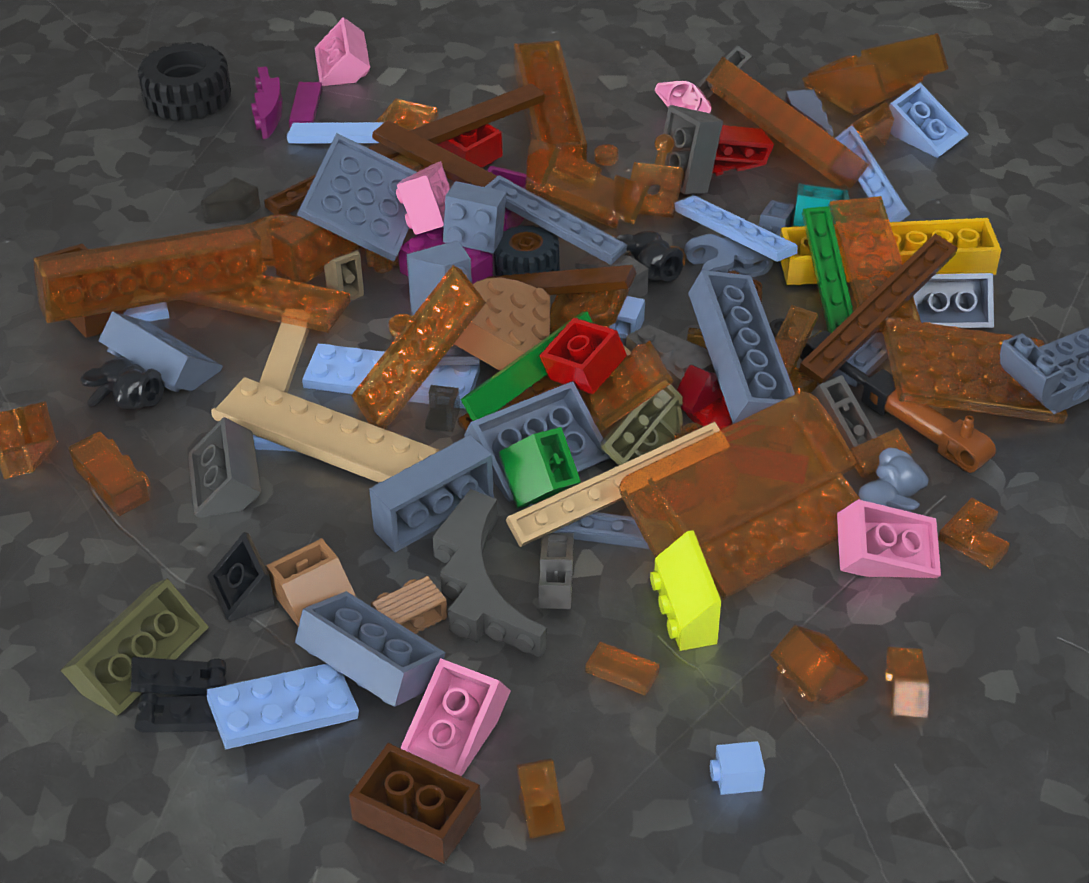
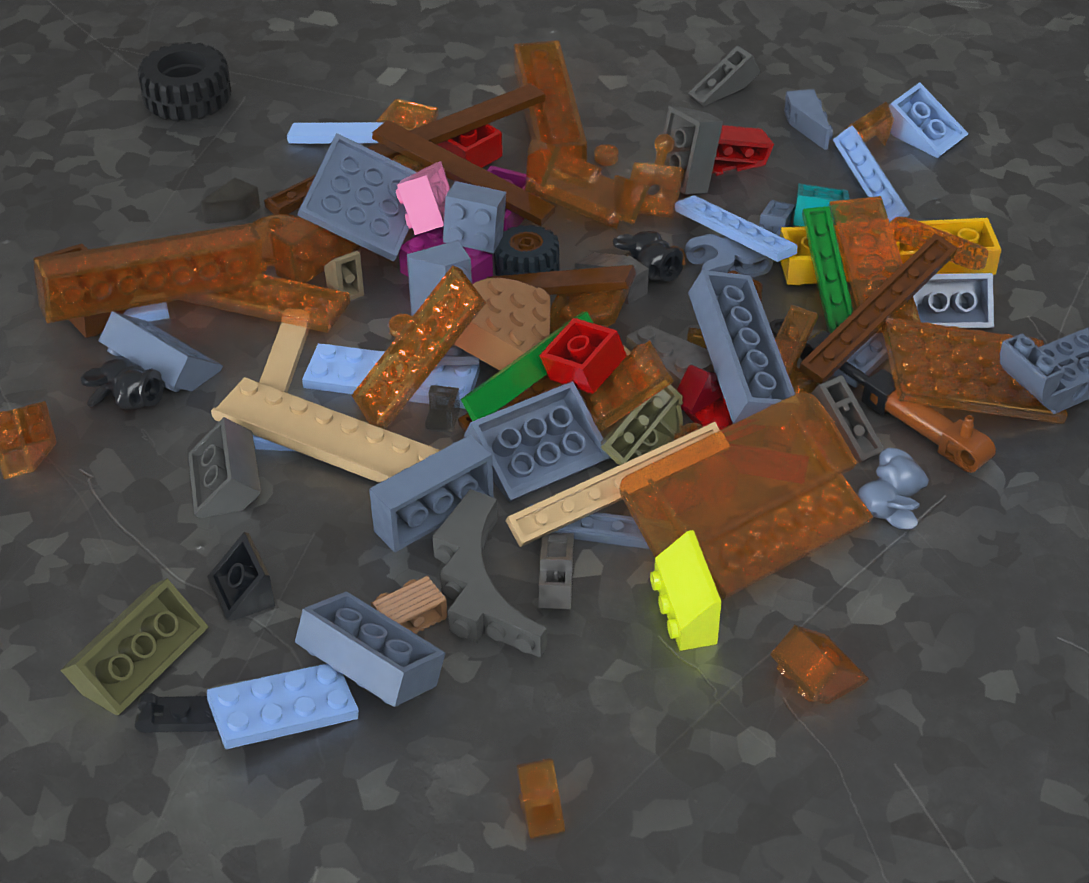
(110, 473): clear orange brick -> none
(176, 676): black plate -> none
(268, 103): magenta slope -> none
(305, 103): magenta tile -> none
(307, 578): medium nougat slope -> none
(342, 55): bright pink slope -> none
(379, 263): clear orange gear -> none
(415, 802): reddish brown brick -> none
(455, 716): bright pink slope -> none
(539, 467): green slope -> none
(559, 221): sand blue tile -> none
(622, 668): clear orange tile -> none
(630, 317): light blue brick -> none
(683, 95): bright pink hat -> none
(738, 768): light blue brick -> none
(786, 123): clear orange brick -> none
(868, 453): clear orange tile -> none
(878, 74): clear orange windscreen -> none
(887, 542): bright pink slope -> none
(909, 681): clear orange slope -> none
(910, 232): none -> clear orange beam
(969, 534): clear orange plate -> none

